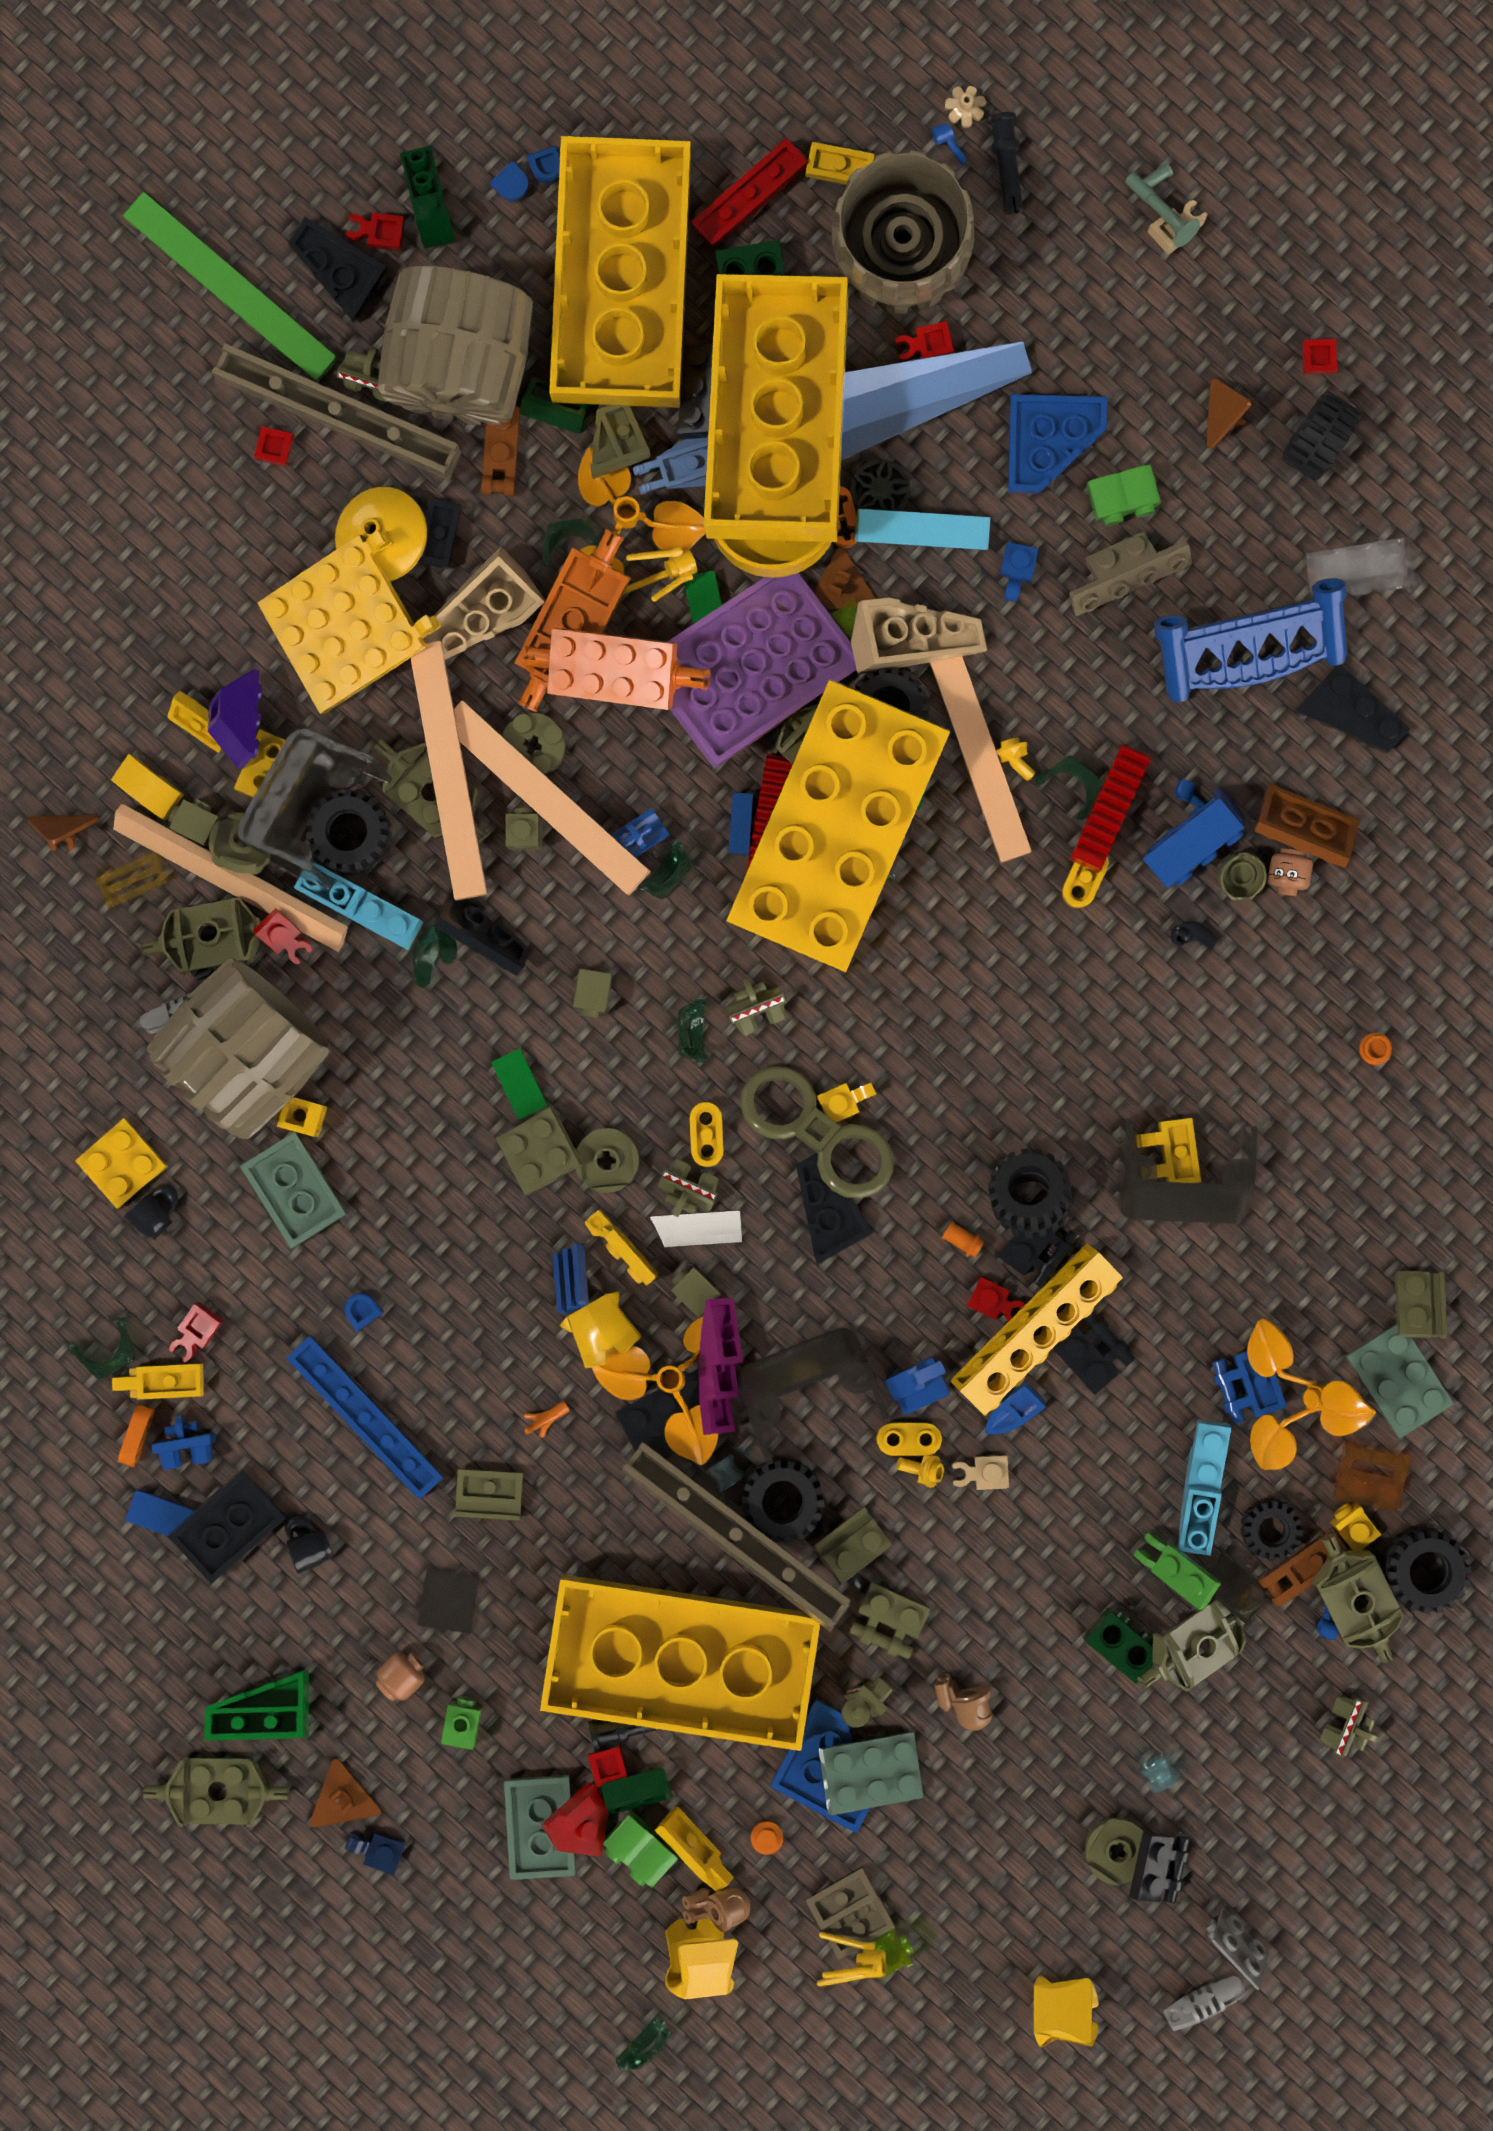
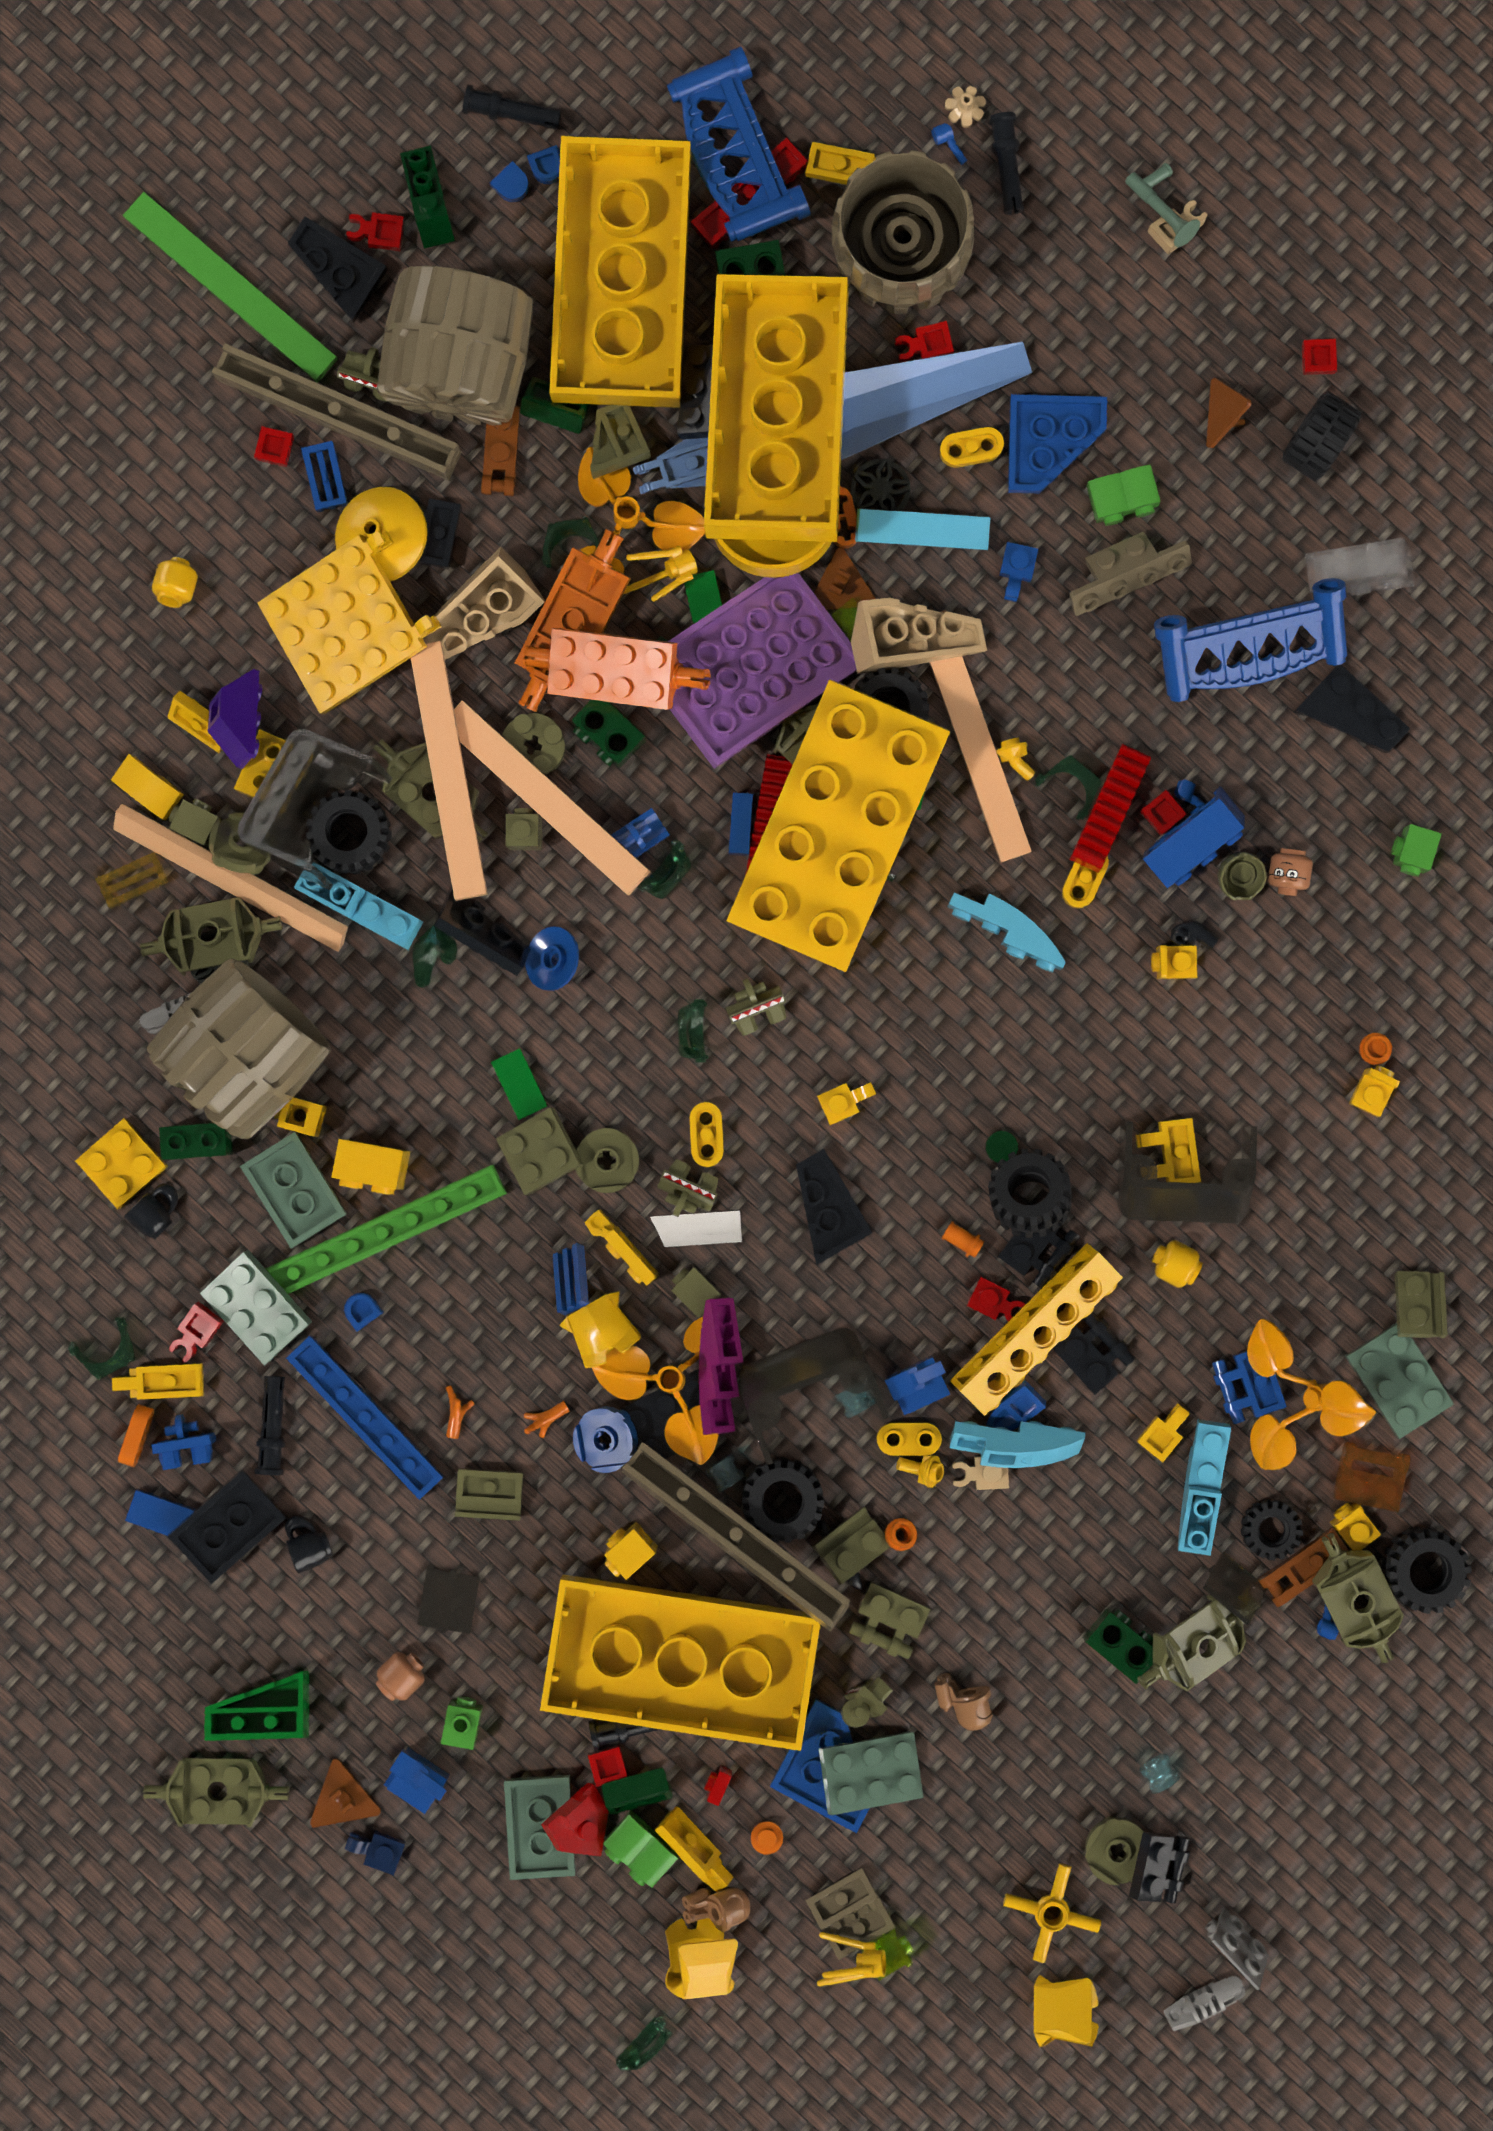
(61, 828): dark orange piece -> none
(174, 582): none -> yellow head
(194, 1141): none -> dark green brick
(256, 1307): none -> plate
(270, 1442): none -> black pin
(281, 933): red plate -> none
(331, 503): none -> blue tile
(370, 1164): none -> yellow brick
(388, 1229): none -> bright green tile
(416, 1780): none -> blue piece
(456, 1413): none -> orange bar
(497, 106): none -> black pin
(543, 963): none -> blue dish
(592, 993): olive brick -> none
(614, 725): none -> dark green brick
(622, 1433): none -> plate
(628, 1550): none -> yellow brick
(717, 1784): none -> red plate
(772, 201): none -> blue piece
(817, 1131): olive bar -> none
(853, 1402): none -> clear light blue wheel
(909, 1531): none -> orange plate
(970, 445): none -> yellow plate
(1000, 1145): none -> dark green tile
(1021, 935): none -> medium azure slope
(1028, 1447): none -> medium azure slope
(1048, 1926): none -> yellow bar
(1161, 1436): none -> yellow plate
(1163, 812): none -> red plate
(1175, 962): none -> yellow bracket
(1177, 1263): none -> yellow head
(1179, 1572): bright green hinge -> none
(1307, 826): dark orange plate -> none
(1342, 1740): olive hips -> none
(1374, 1090): none -> yellow bracket
(1415, 849): none -> bright green brick

